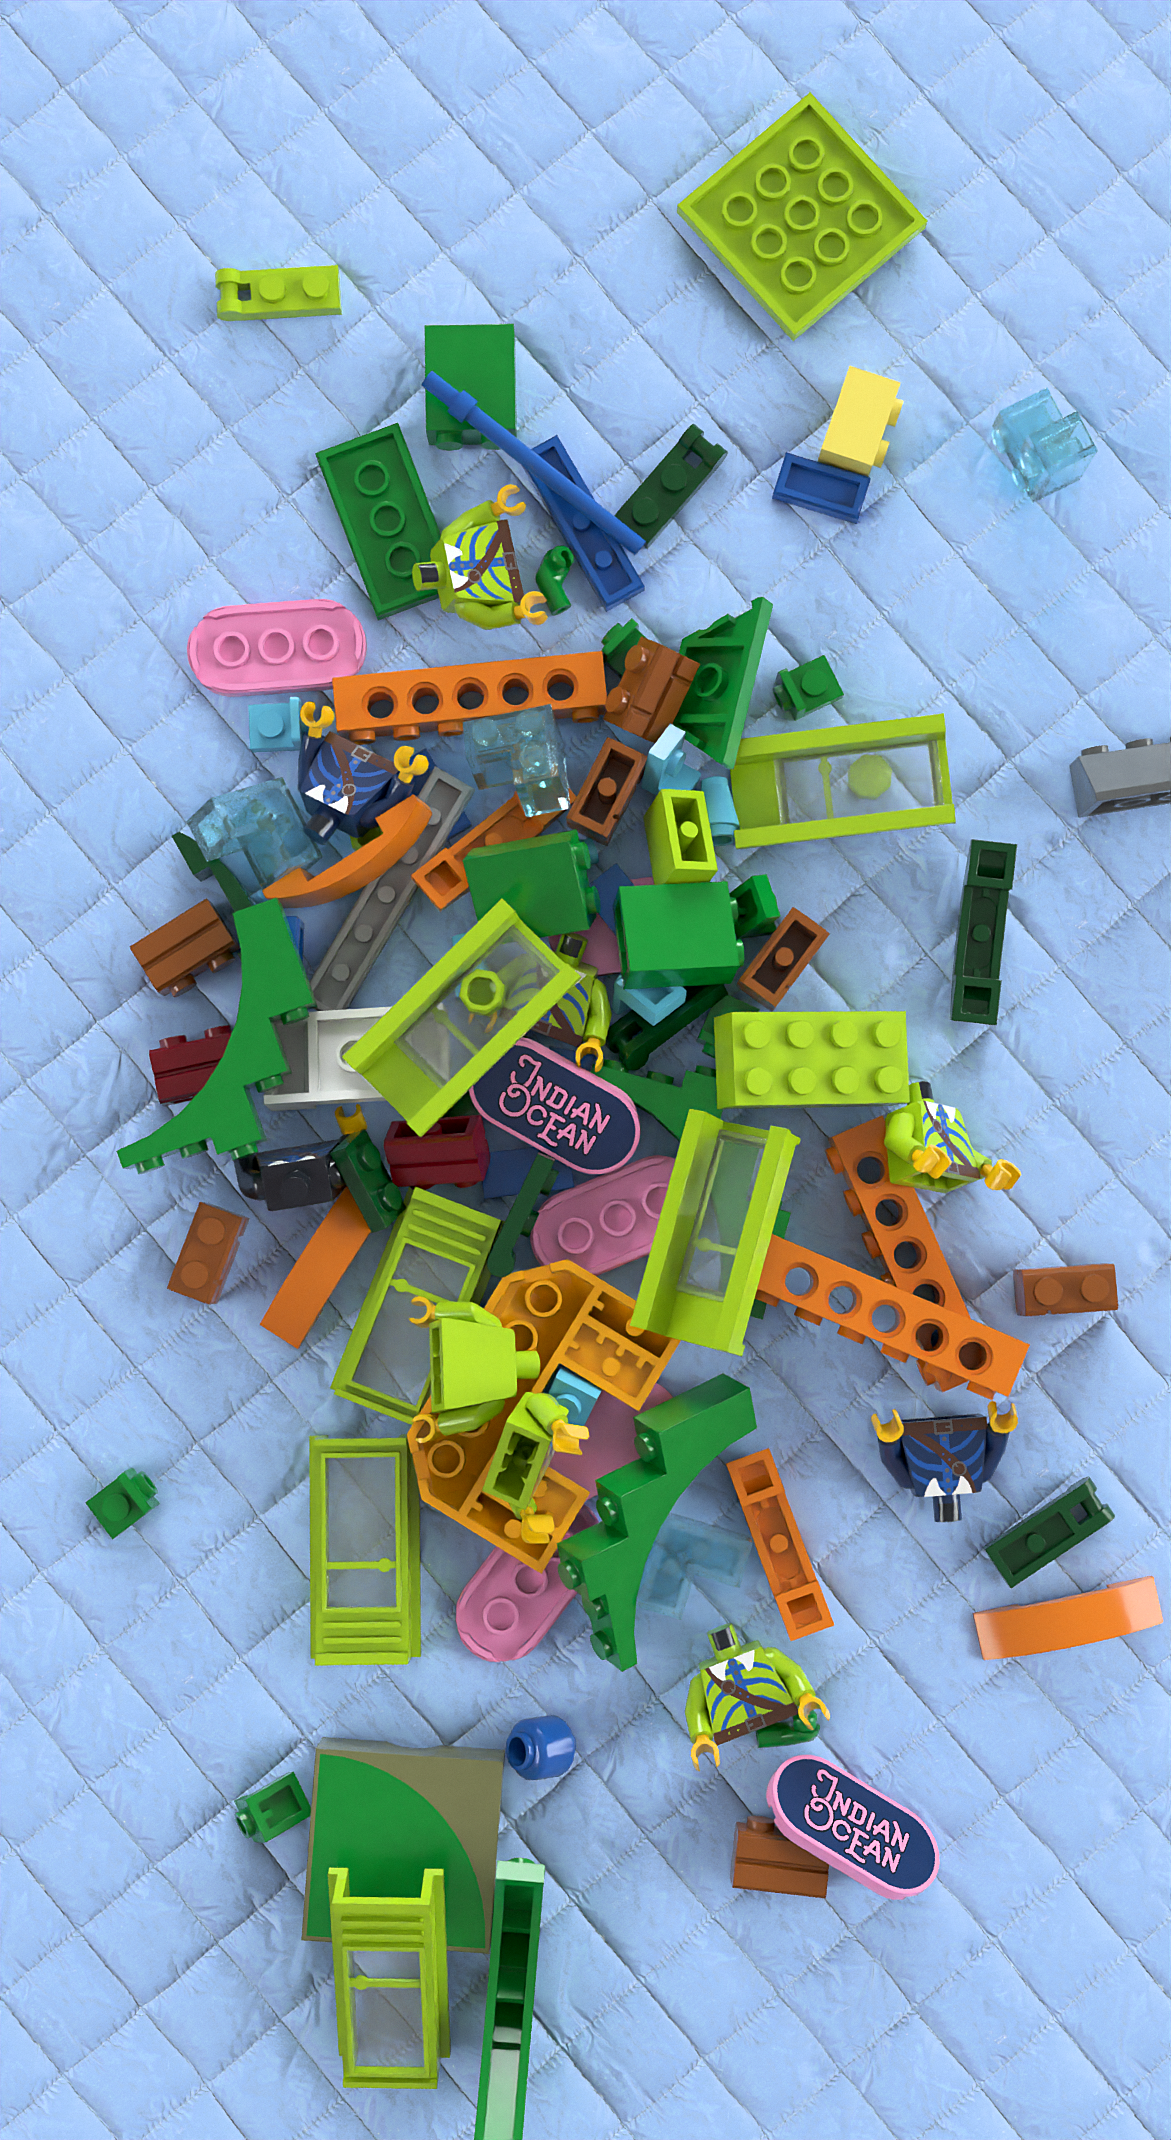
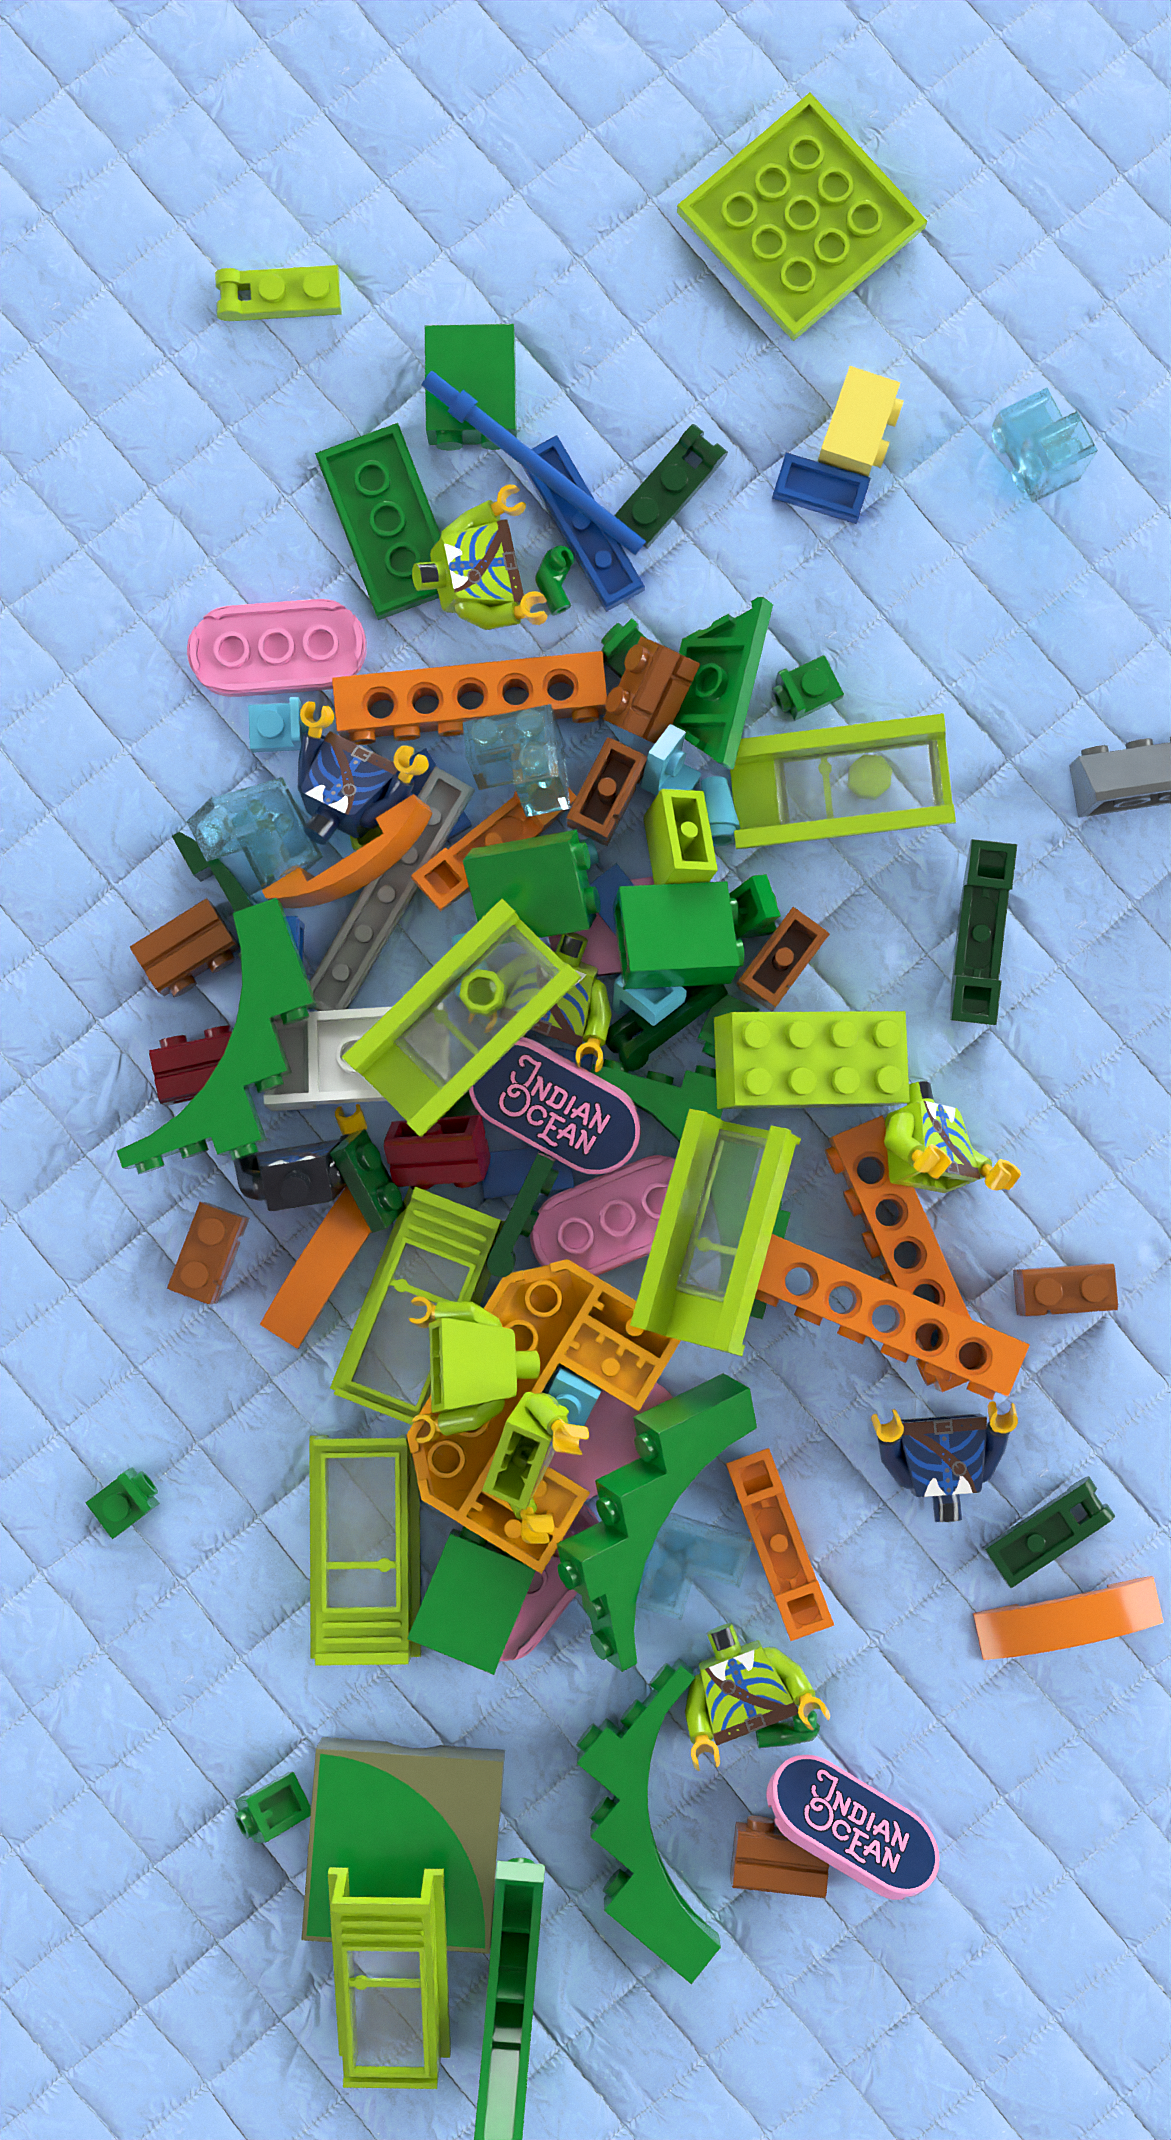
(472, 1601): none -> green brick
(541, 1747): blue head -> none
(643, 1895): none -> green arch

